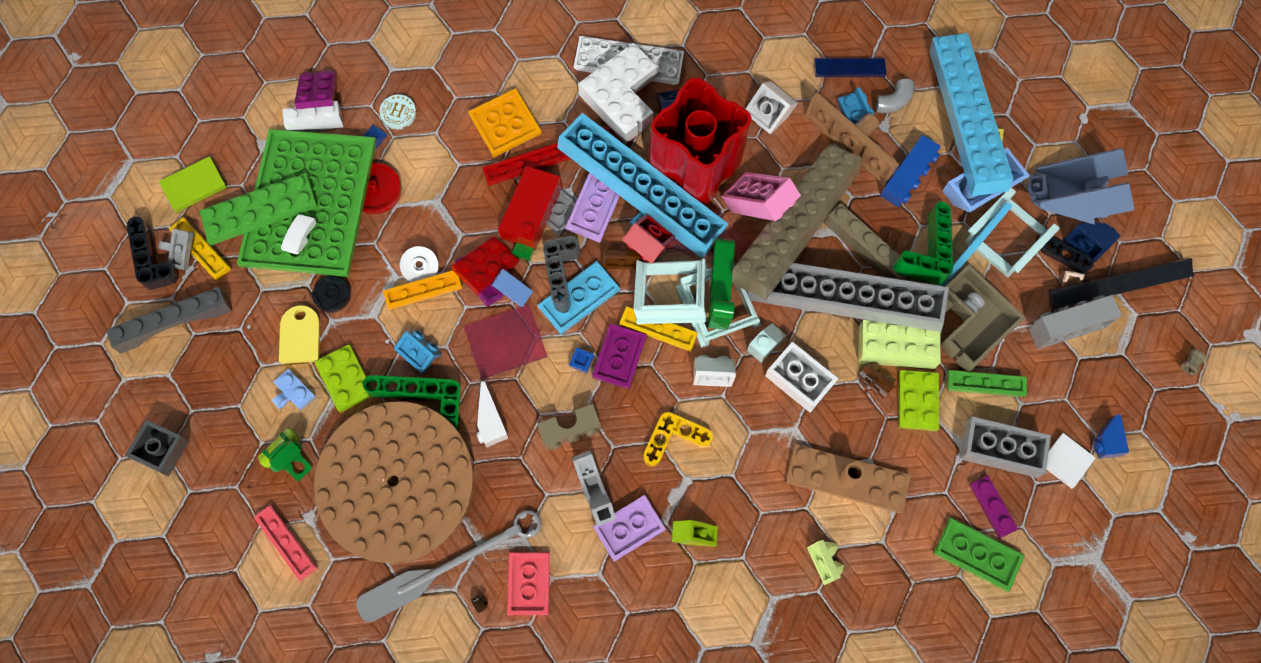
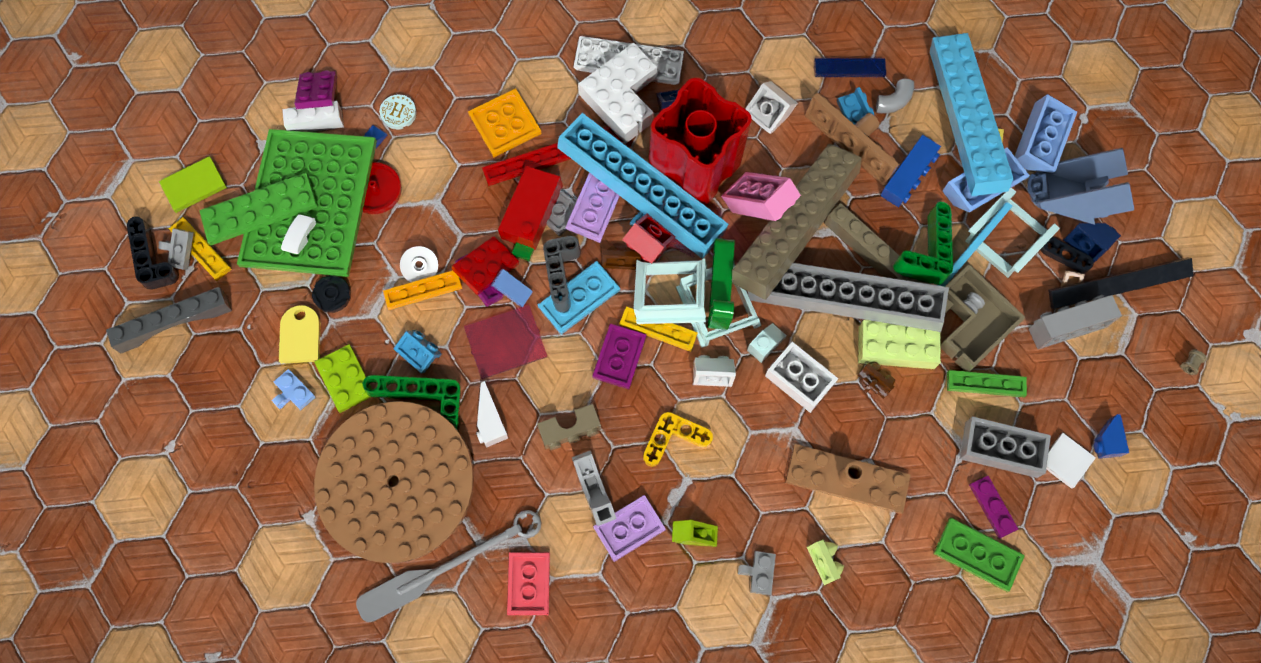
(157, 448): dark grey brick -> none
(283, 452): green piece -> none
(285, 542): coral tile -> none
(479, 603): dark brown hinge -> none
(581, 360): blue plate -> none
(761, 573): none -> light grey plate
(918, 400): lime plate -> none
(1045, 135): none -> light blue slope

